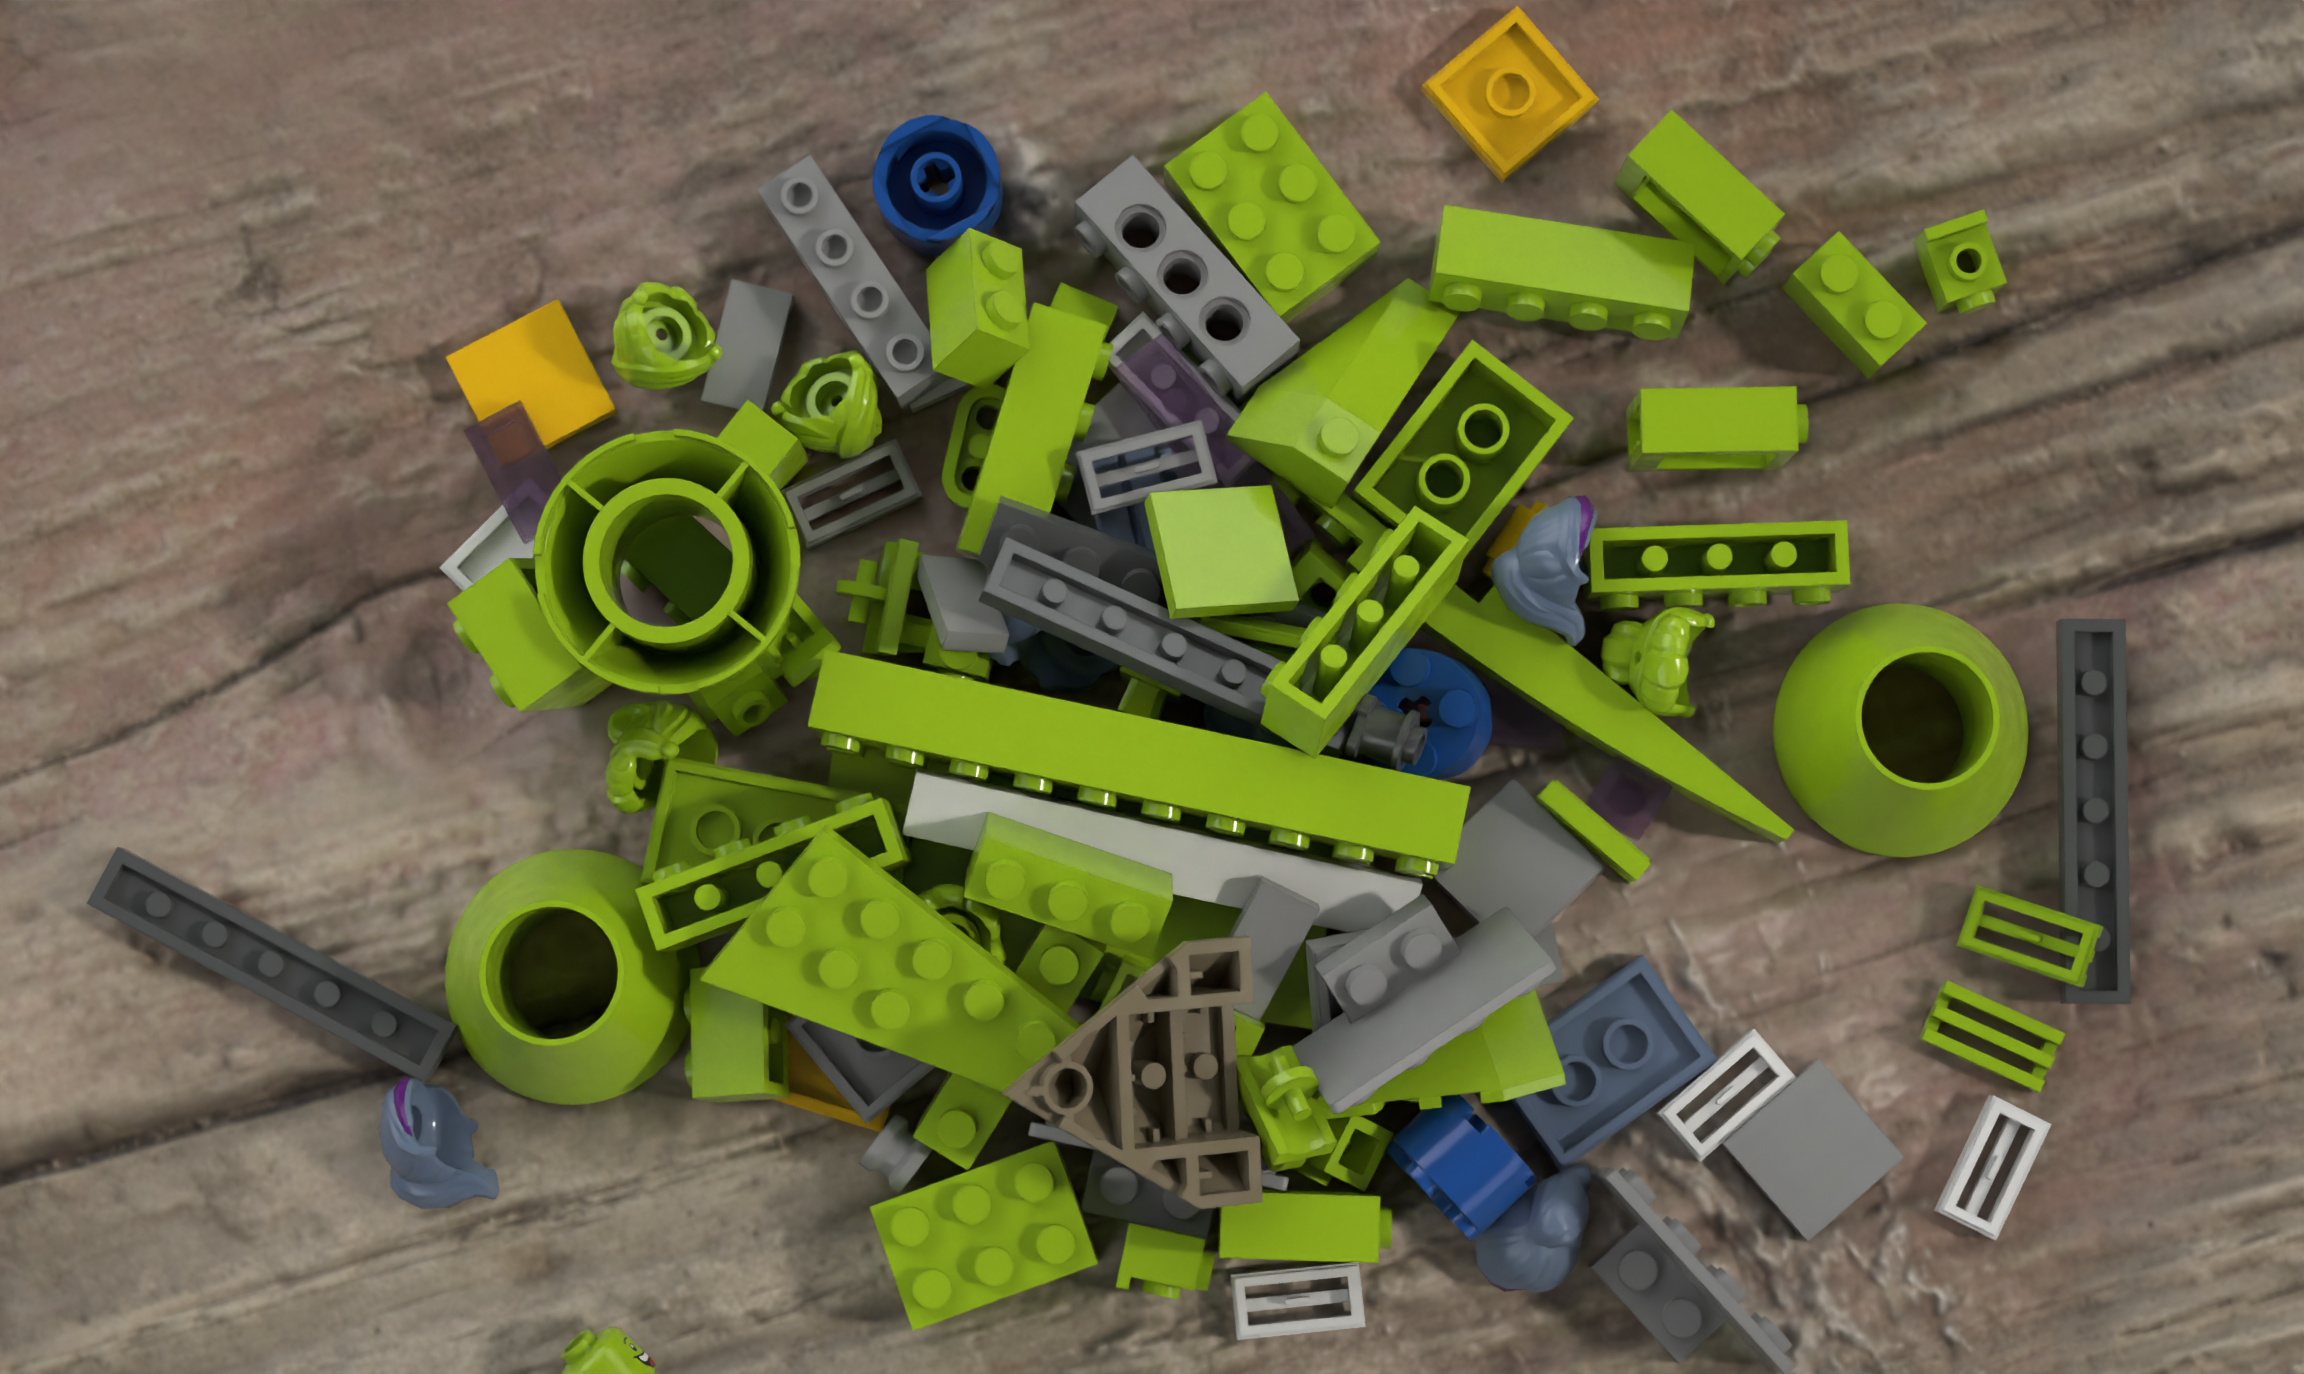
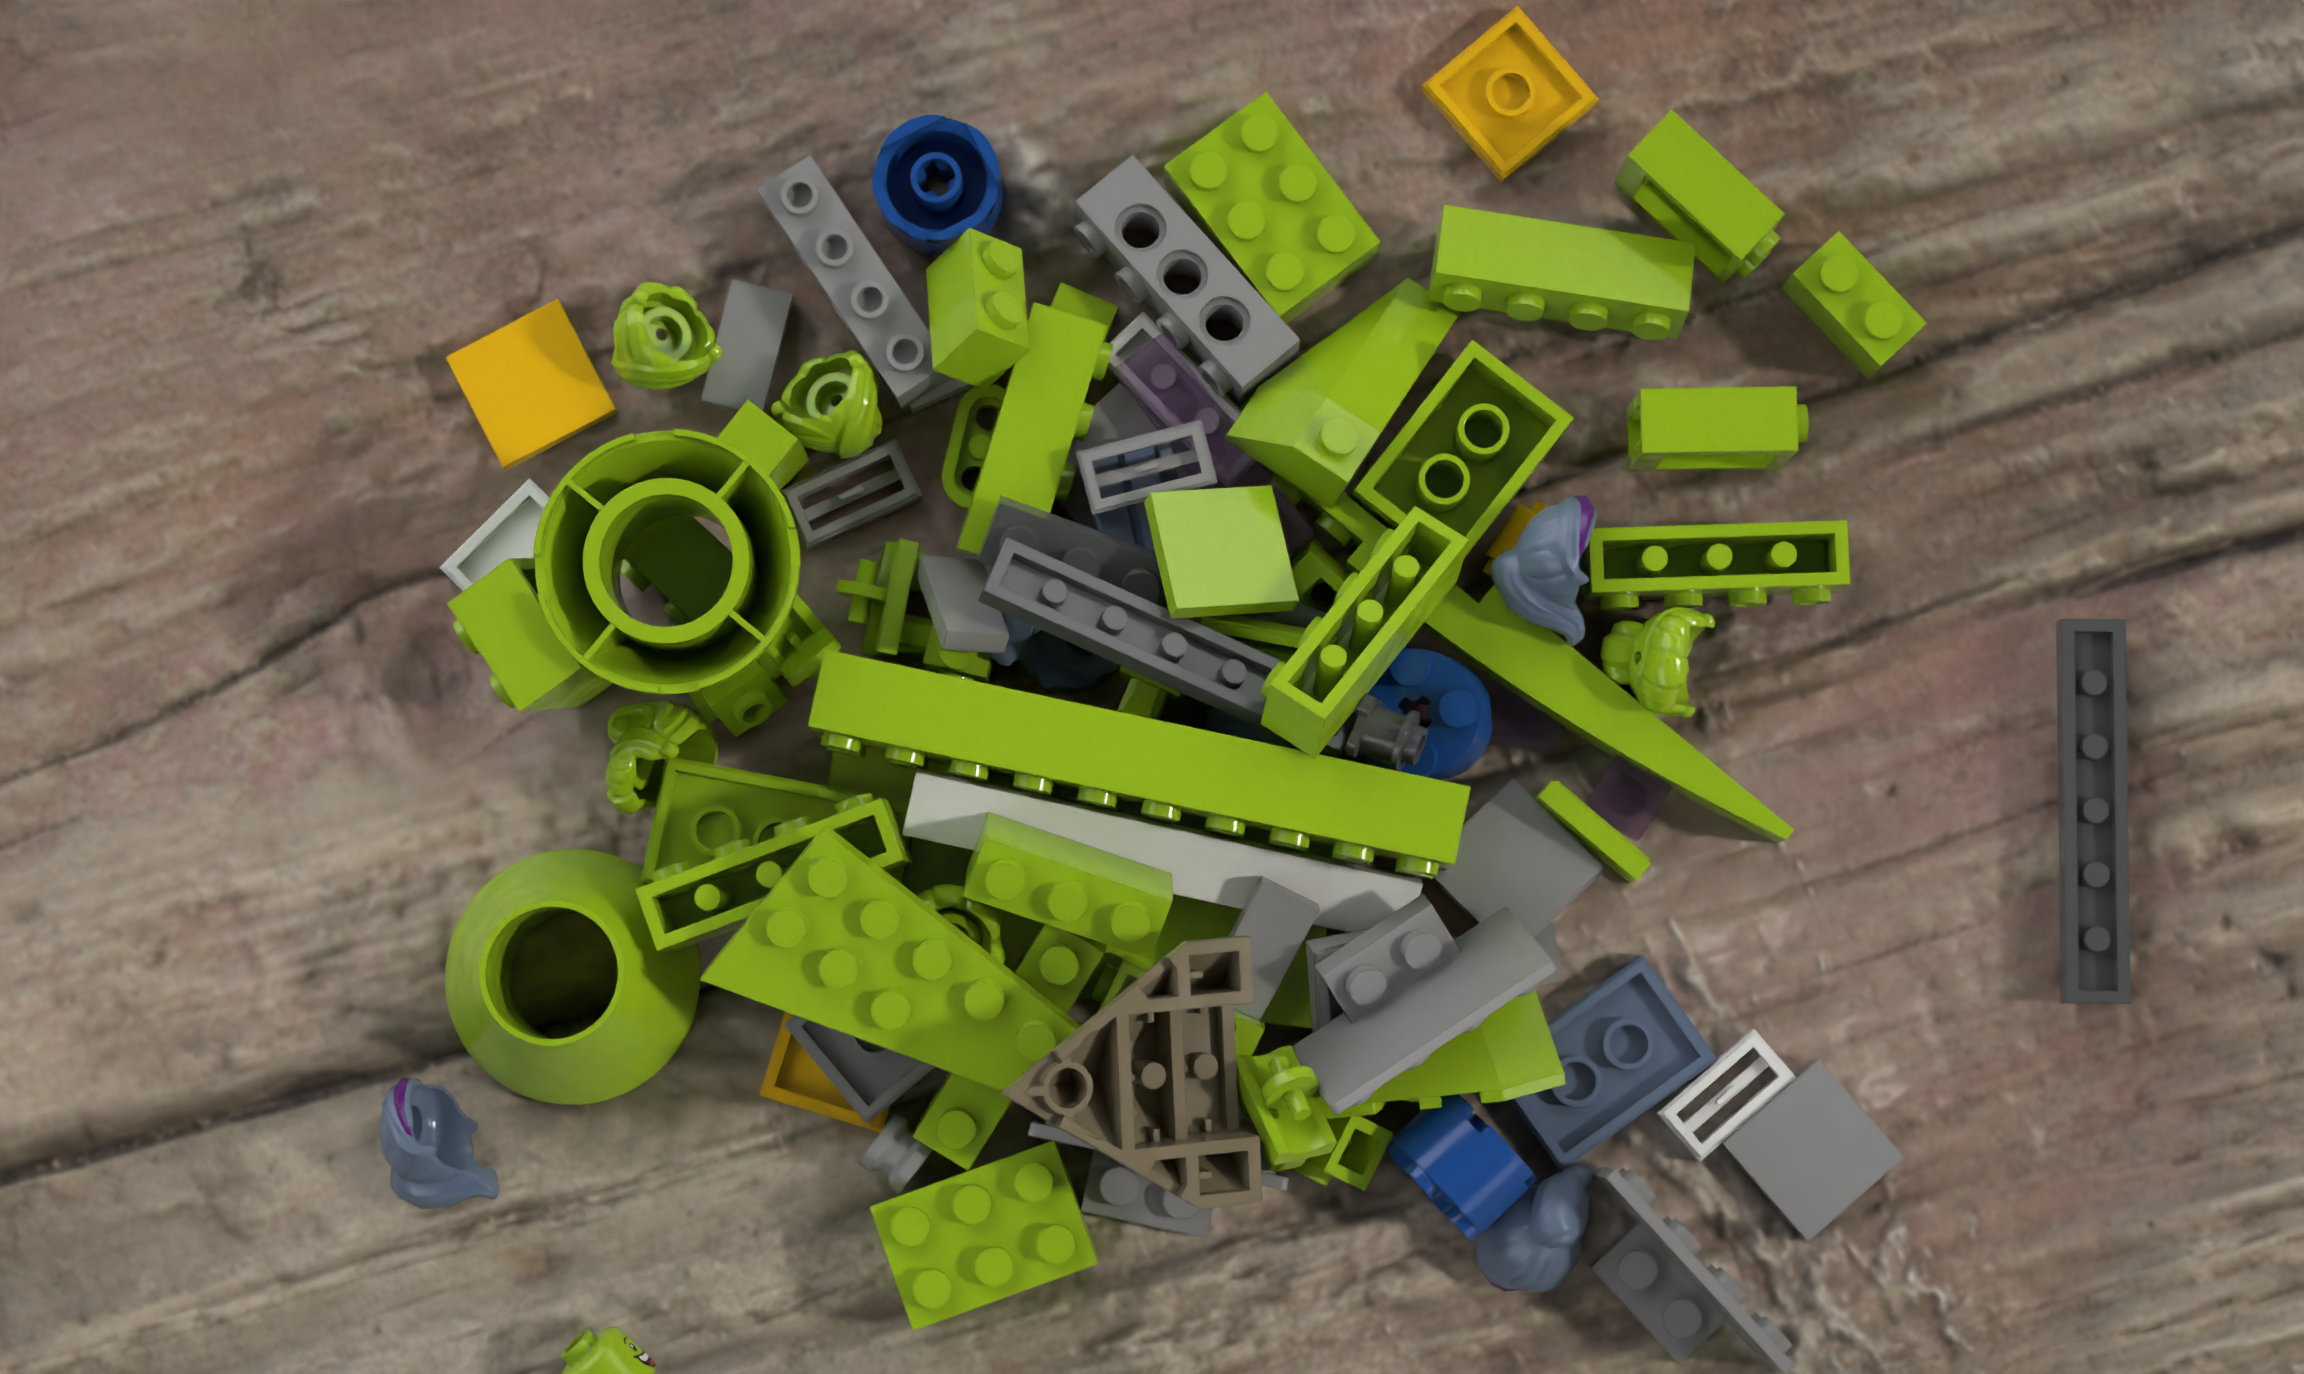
(273, 964): dark grey plate -> none
(516, 465): tile -> none
(735, 1045): lime brick -> none
(1164, 1261): lime brick -> none
(1306, 1227): lime window -> none
(1351, 1294): white tile -> none
(1828, 758): lime cone -> none
(1949, 286): lime brick -> none
(1968, 1215): white tile -> none
(2042, 1058): lime tile -> none
(2082, 953): lime tile -> none

